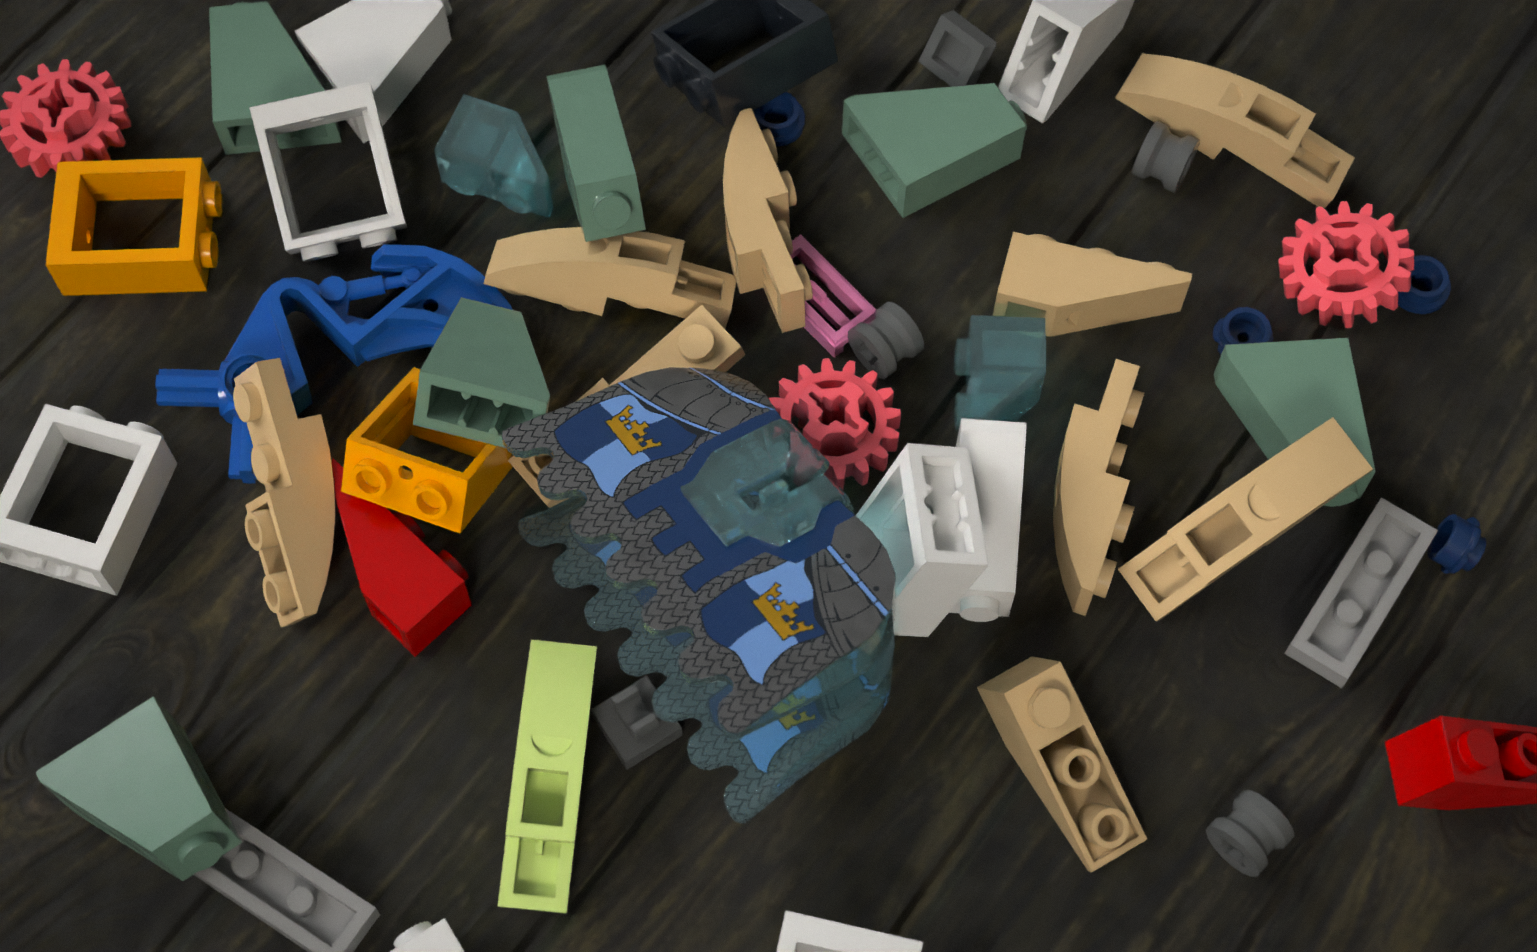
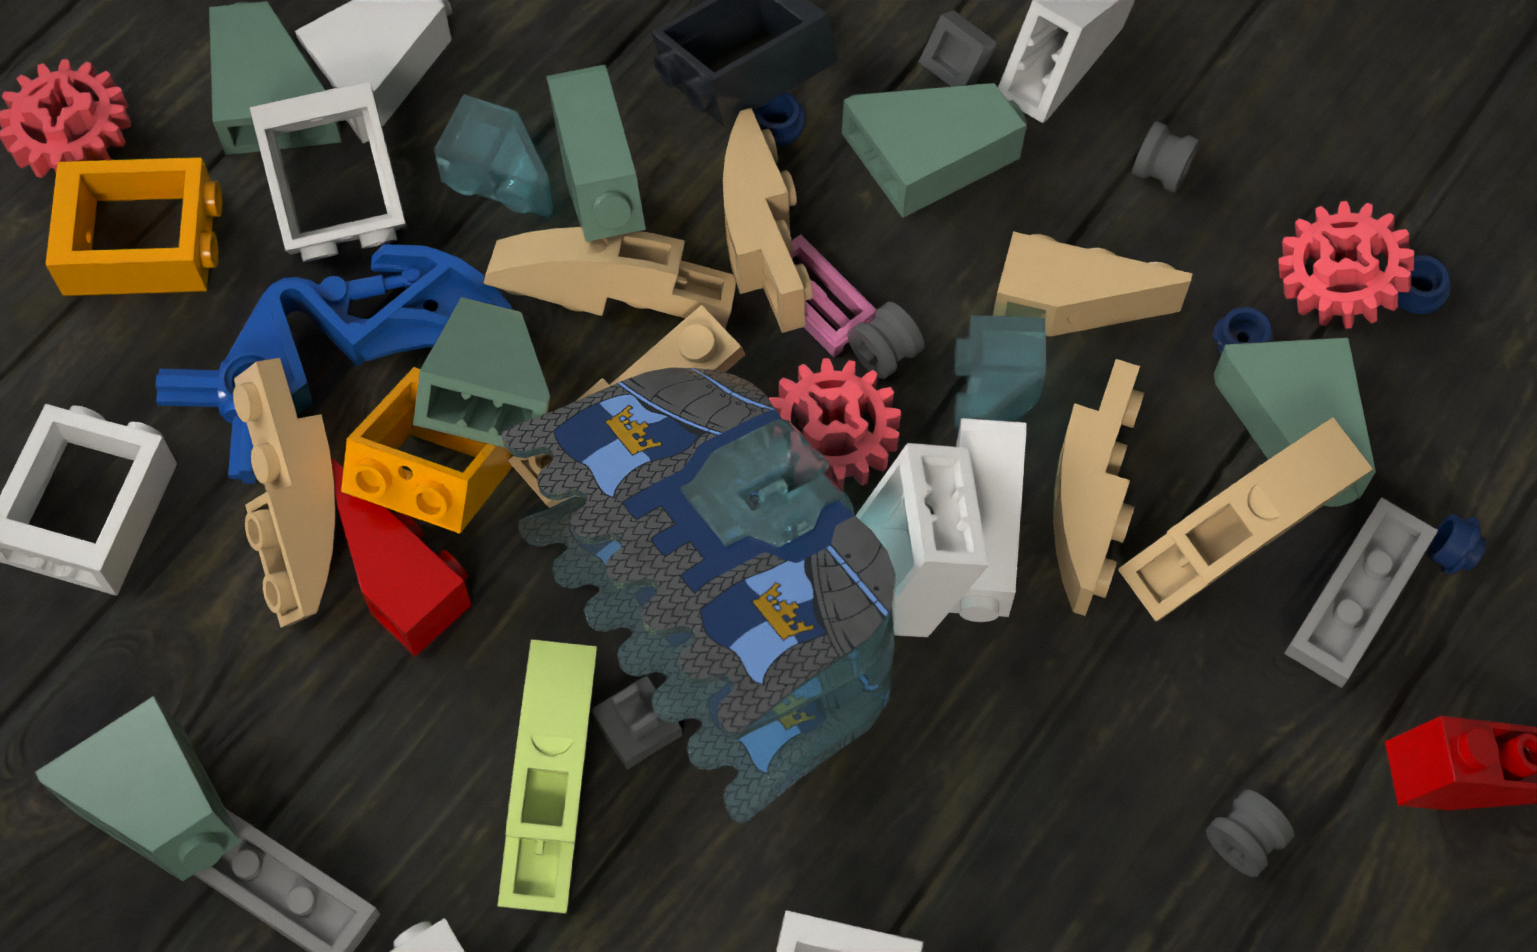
(1063, 759): tan slope -> none
(1240, 117): tan slope -> none

